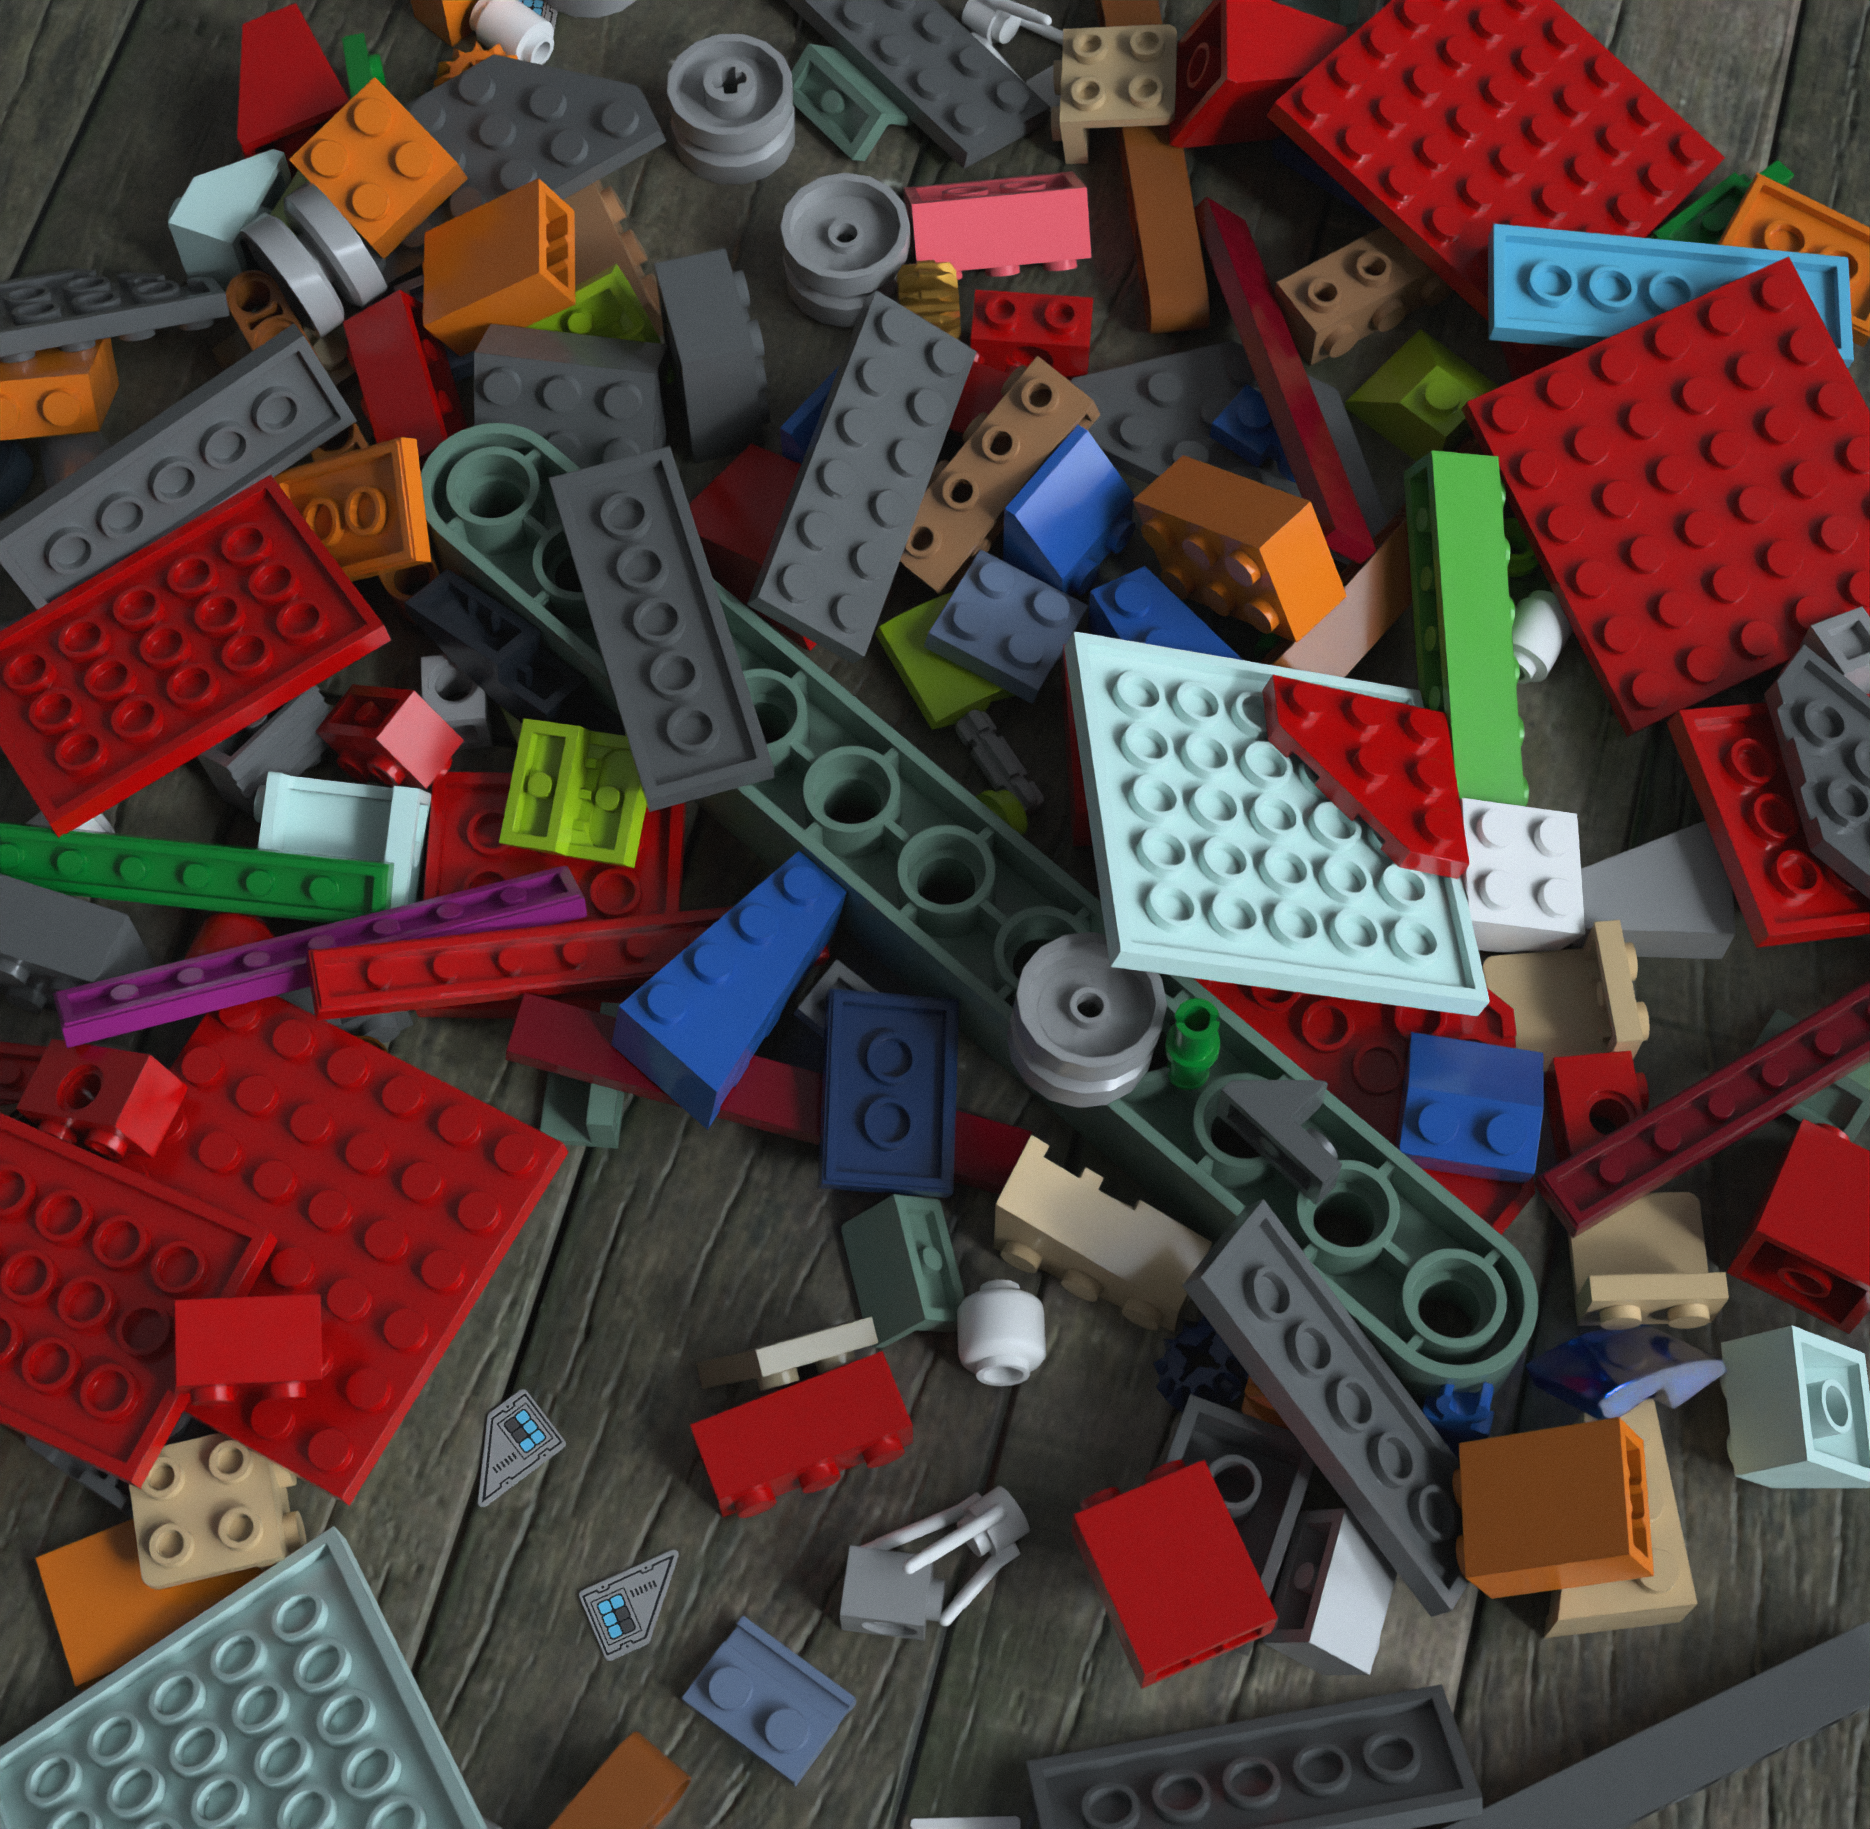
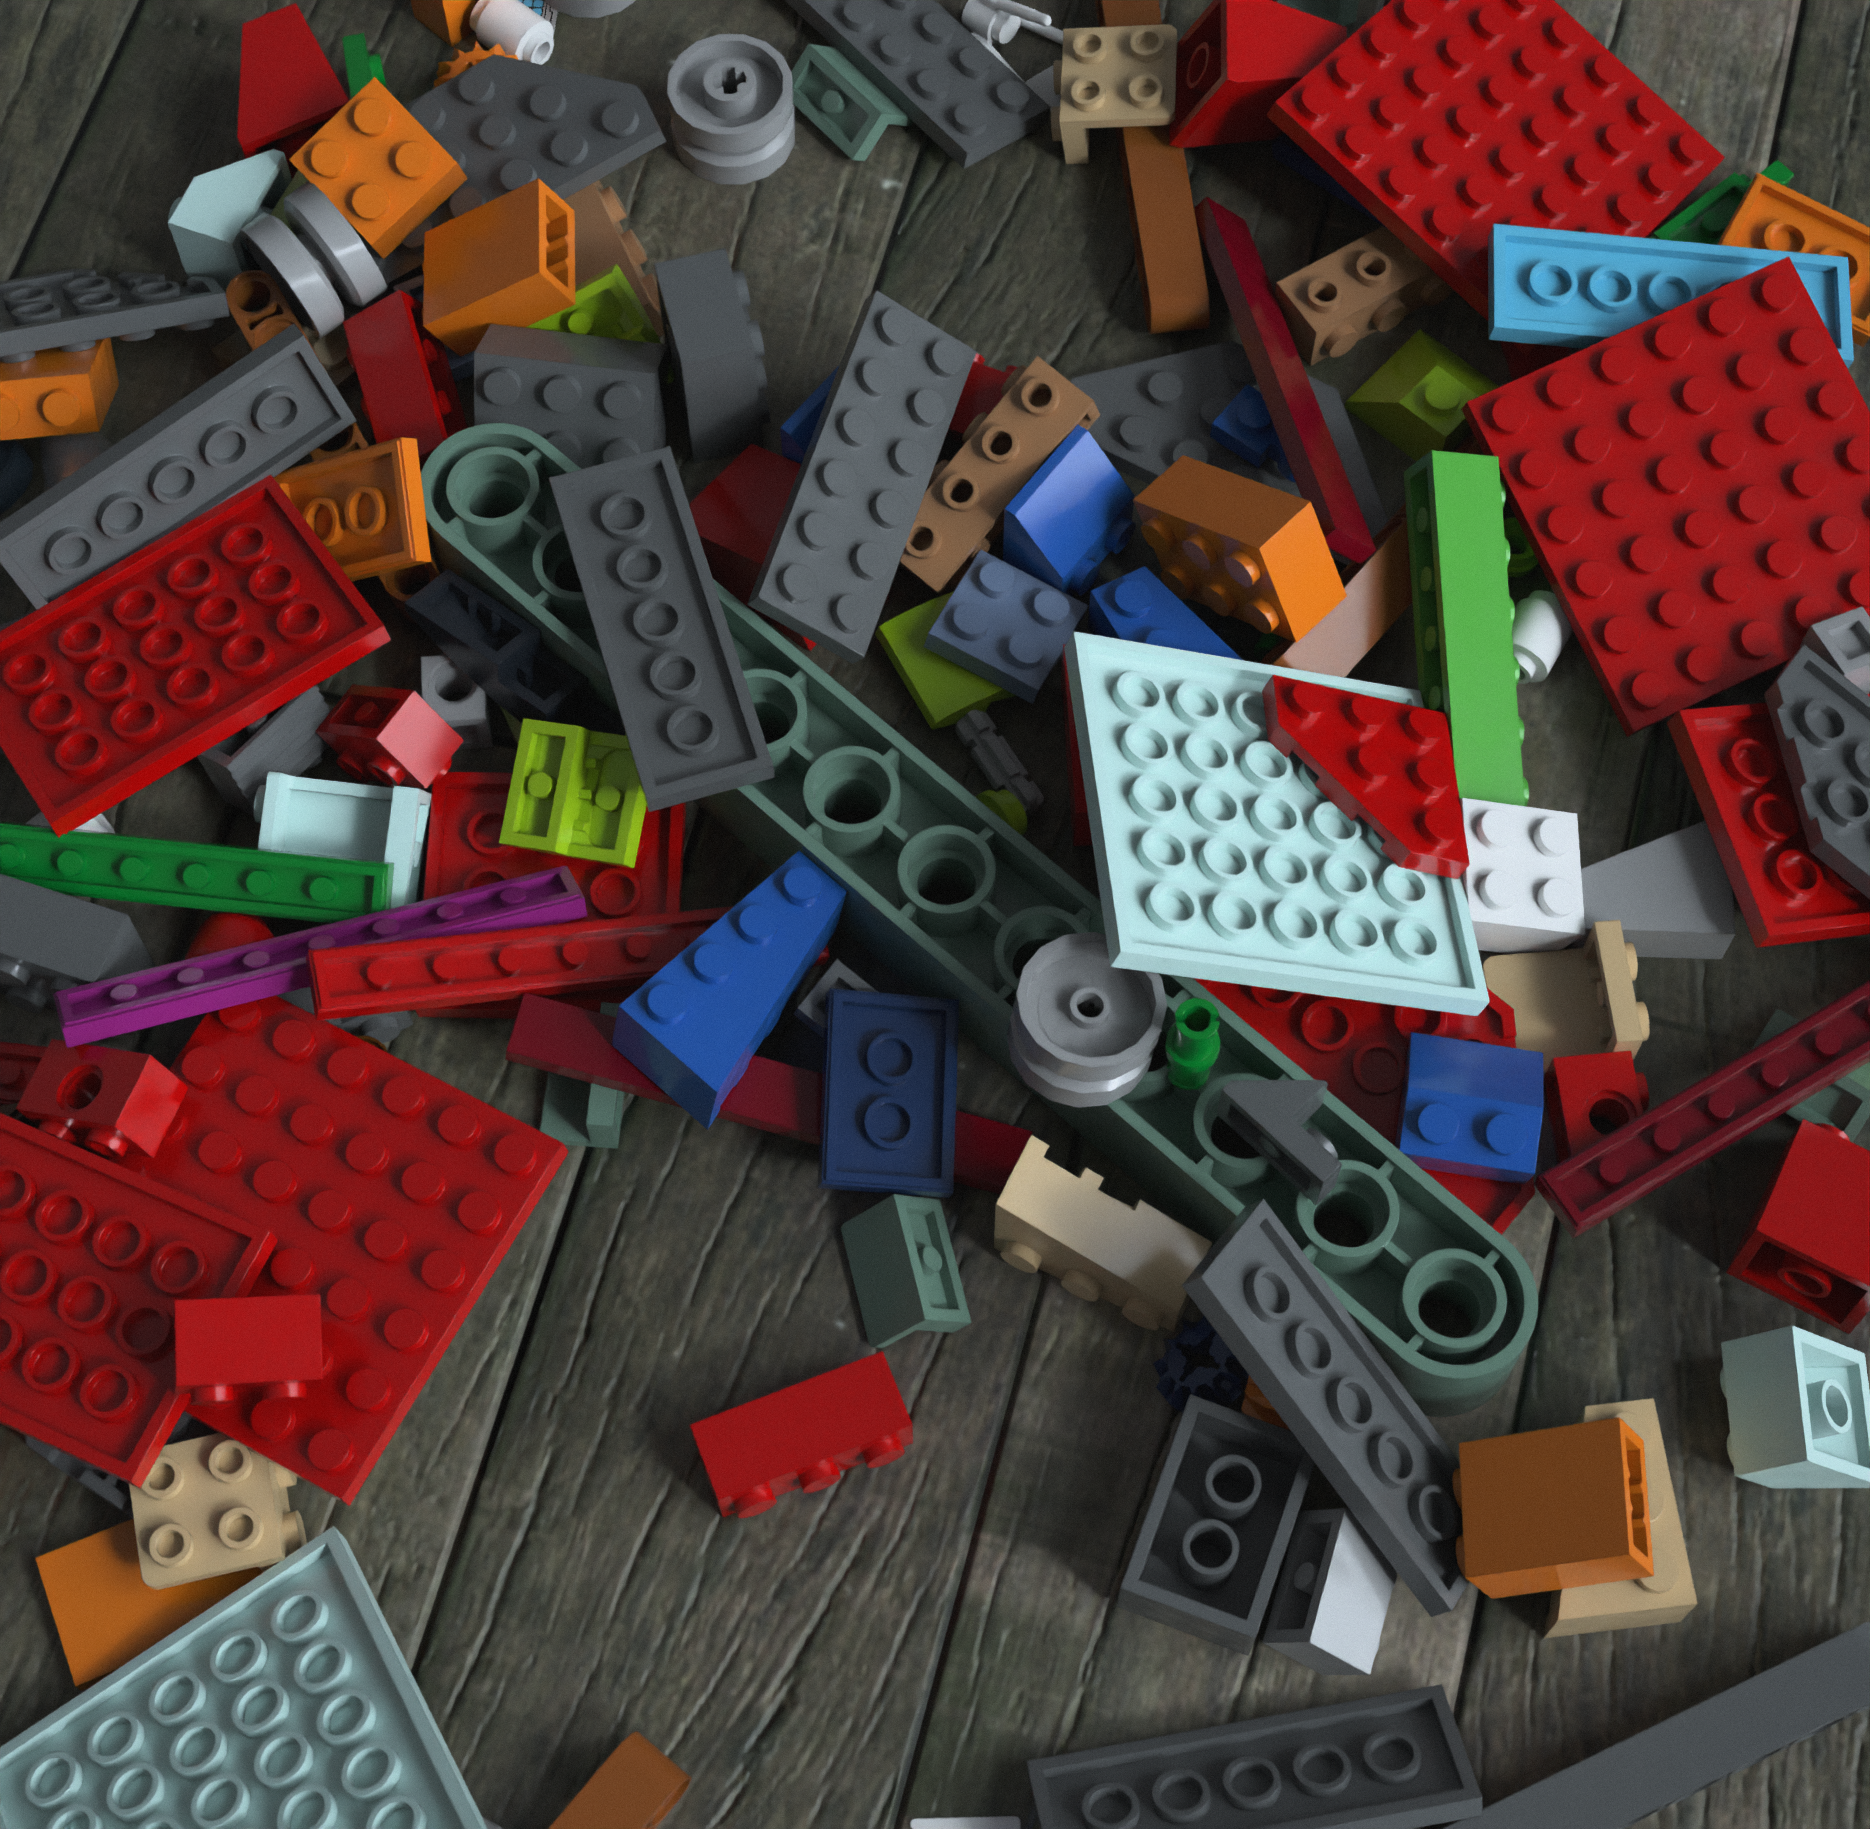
(515, 1445): light grey sticker -> none
(628, 1605): light grey sticker -> none
(769, 1701): sand blue plate -> none
(777, 1361): dark tan wing -> none
(842, 244): light grey wheel -> none
(885, 1599): light grey brick -> none
(931, 293): pearl gold gear -> none
(985, 1525): white plant -> none
(1001, 223): coral slope -> none
(1001, 1333): white head -> none
(1021, 326): red brick -> none
(1172, 1571): red brick -> none
(1460, 1415): blue plate -> none
(1619, 1369): clear blue slope -> none
(1646, 1267): tan bracket -> none

